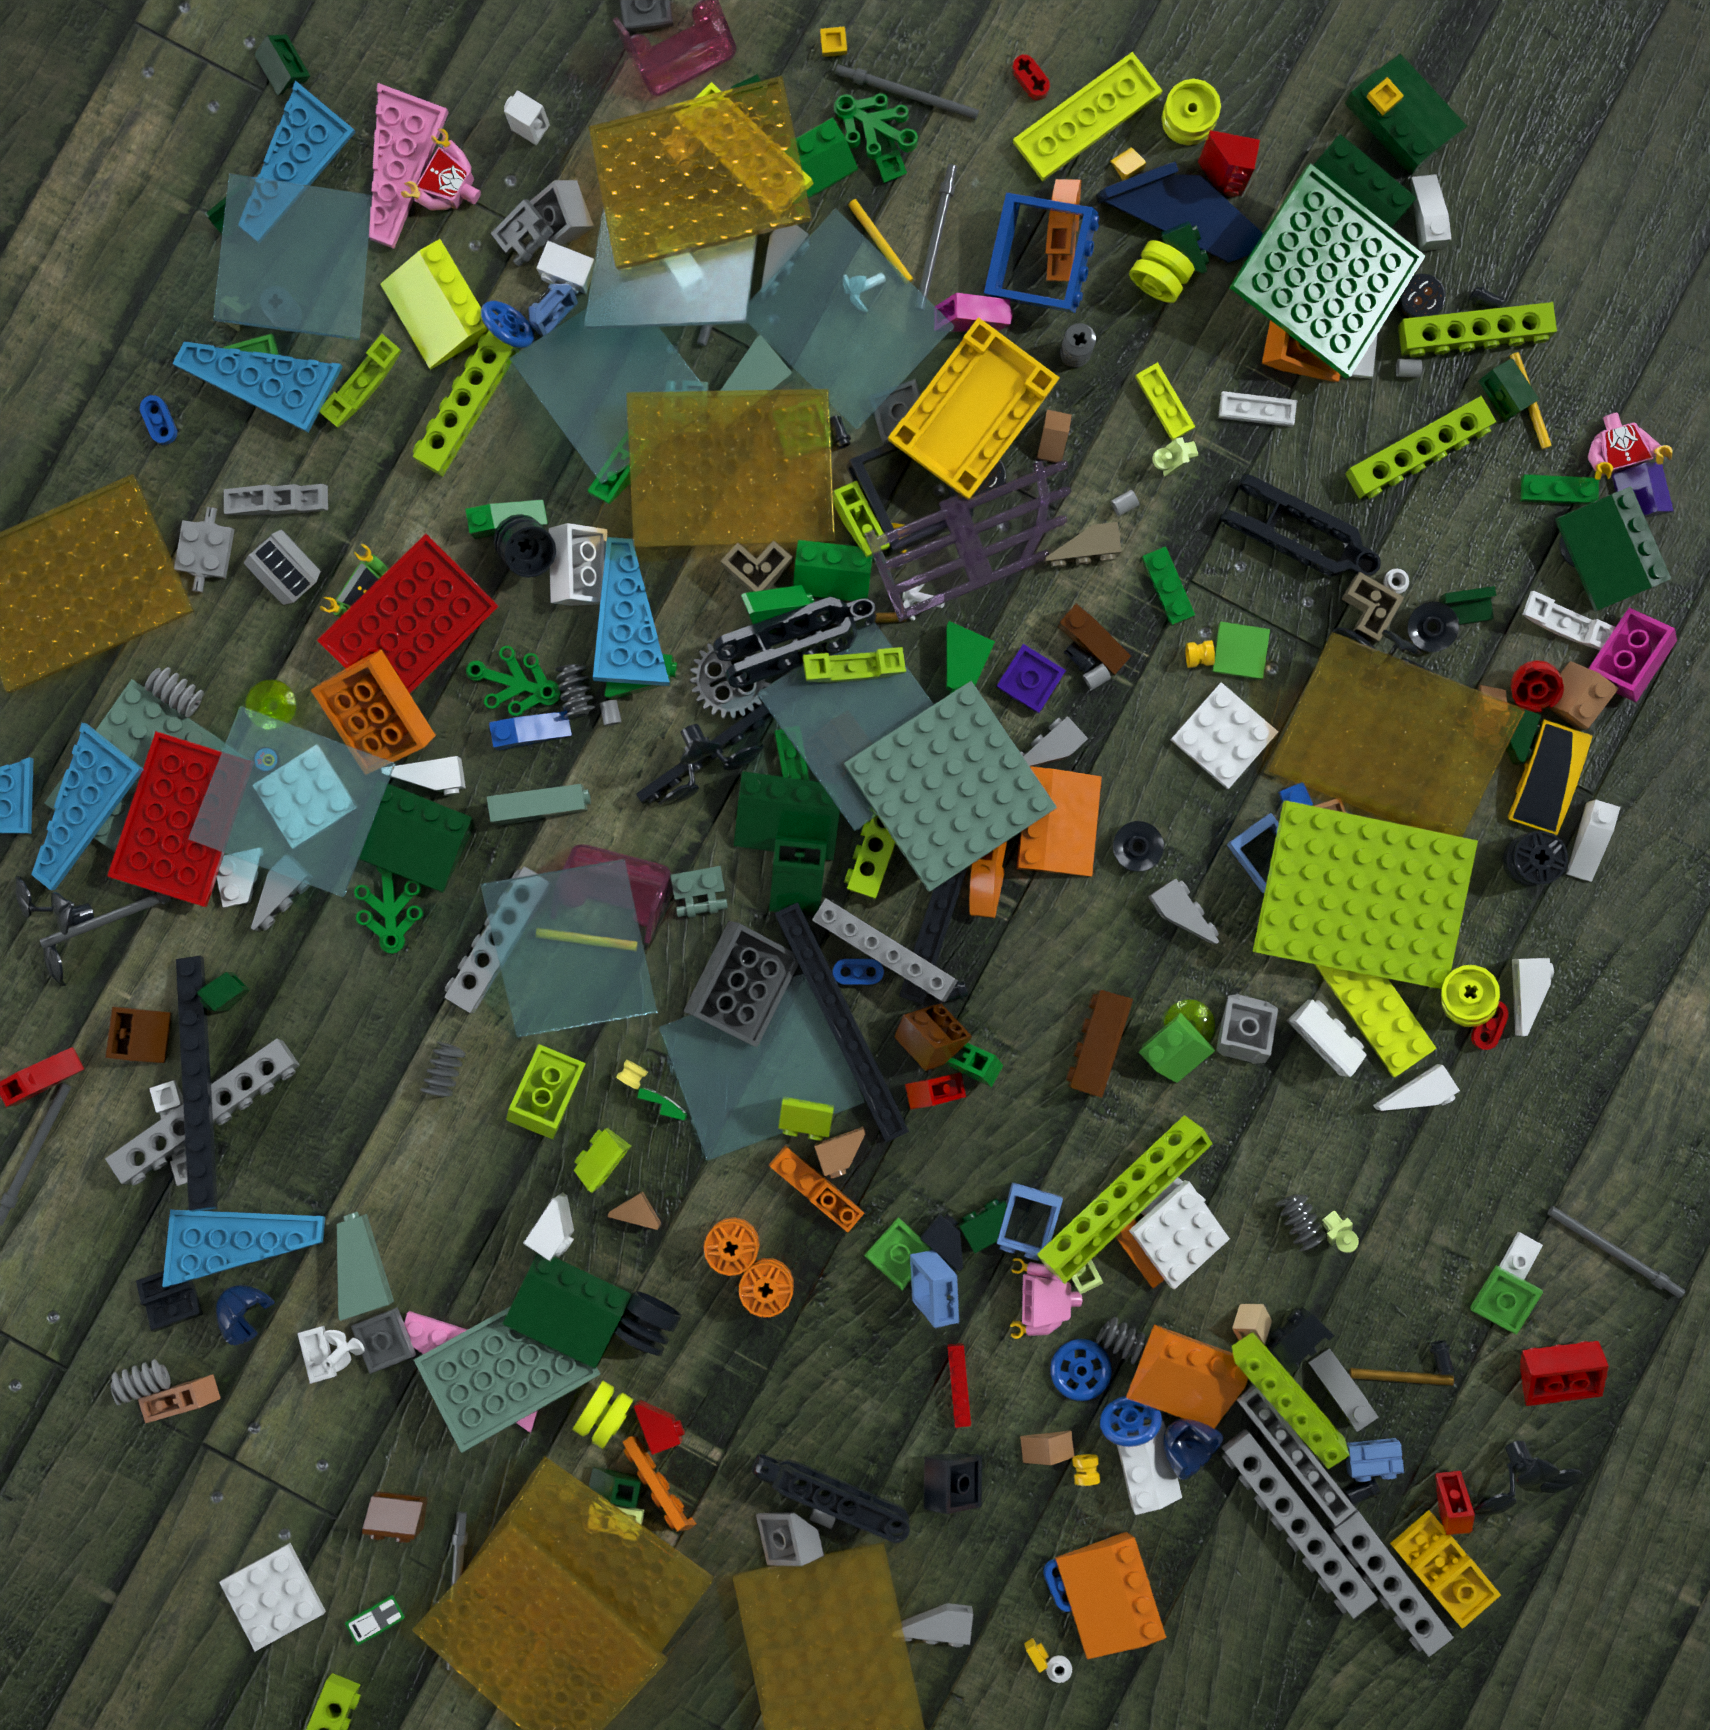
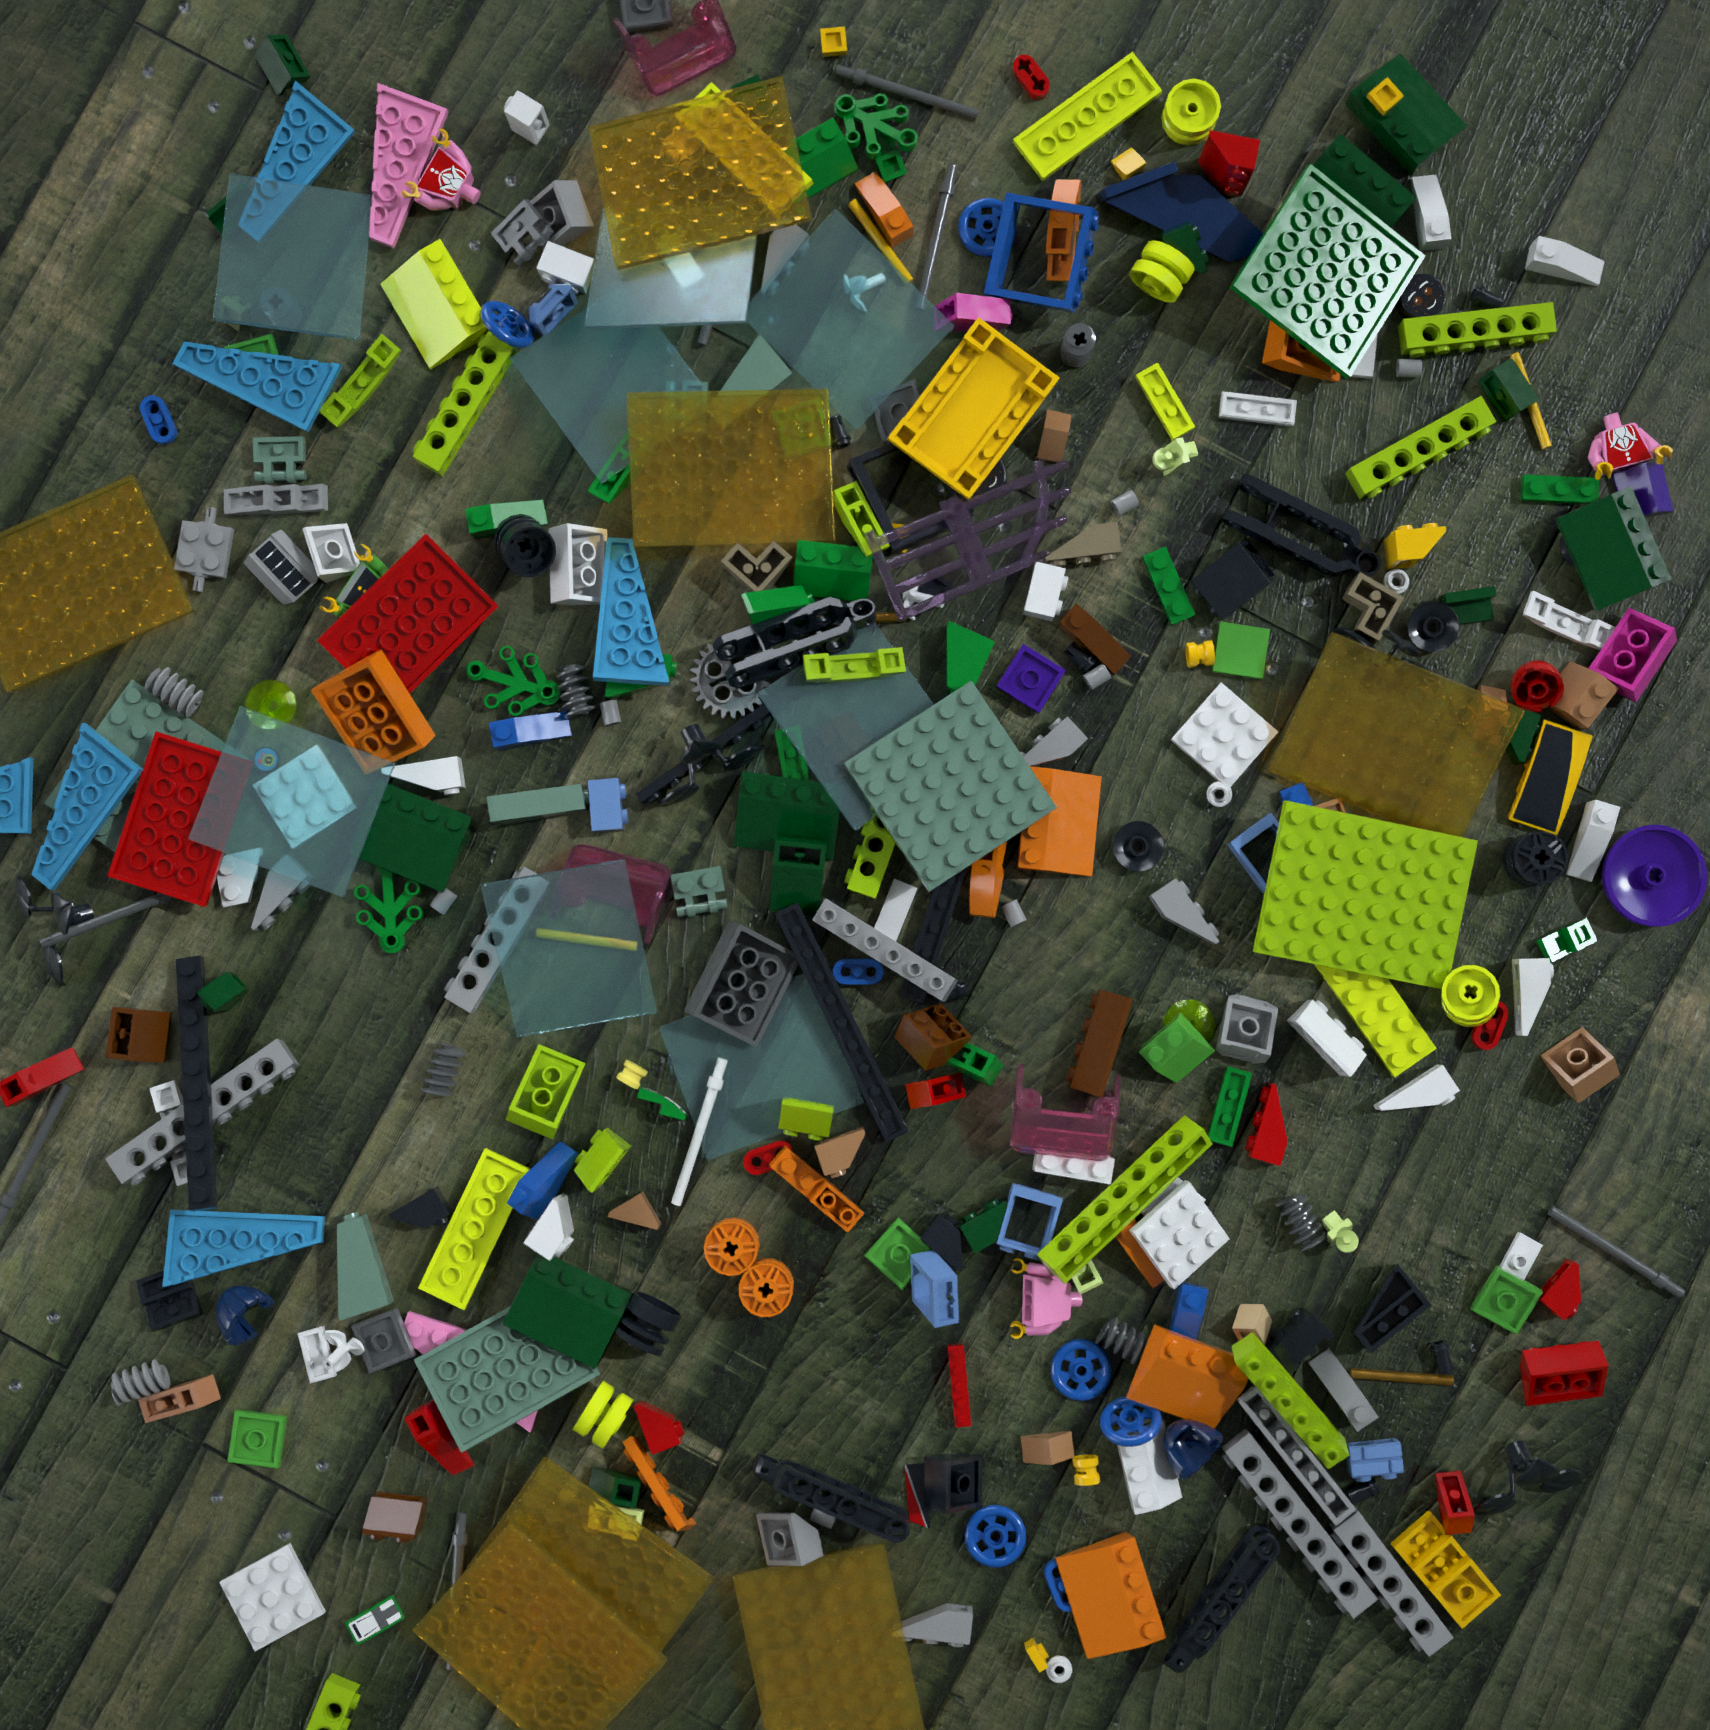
(257, 1438): none -> bright green tile
(279, 451): none -> sand green plate
(331, 551): none -> white slope
(425, 1210): none -> black slope
(435, 1437): none -> red slope
(443, 901): none -> light grey hinge
(473, 1230): none -> neon yellow plate
(542, 1182): none -> blue slope
(607, 805): none -> medium blue brick
(714, 1084): none -> white bar
(766, 1154): none -> red plate
(885, 209): none -> orange slope
(895, 909): none -> white tile
(915, 1494): none -> sticker
(936, 586): none -> black plate
(967, 234): none -> blue plate
(1012, 1549): none -> blue plate
(1013, 913): none -> light grey hinge
(1044, 591): none -> white brick
(1063, 1132): none -> clear pink windscreen
(1075, 1168): none -> white brick
(1188, 1309): none -> blue slope
(1219, 801): none -> white plate
(1229, 1106): none -> green plate
(1234, 579): none -> black slope
(1246, 1568): none -> black piece
(1269, 1135): none -> red slope
(1390, 1310): none -> black wedge
(1409, 546): none -> yellow slope
(1563, 261): none -> white slope
(1563, 1291): none -> red slope
(1567, 940): none -> slope
(1581, 1064): none -> medium nougat slope
(1654, 875): none -> dark purple dish

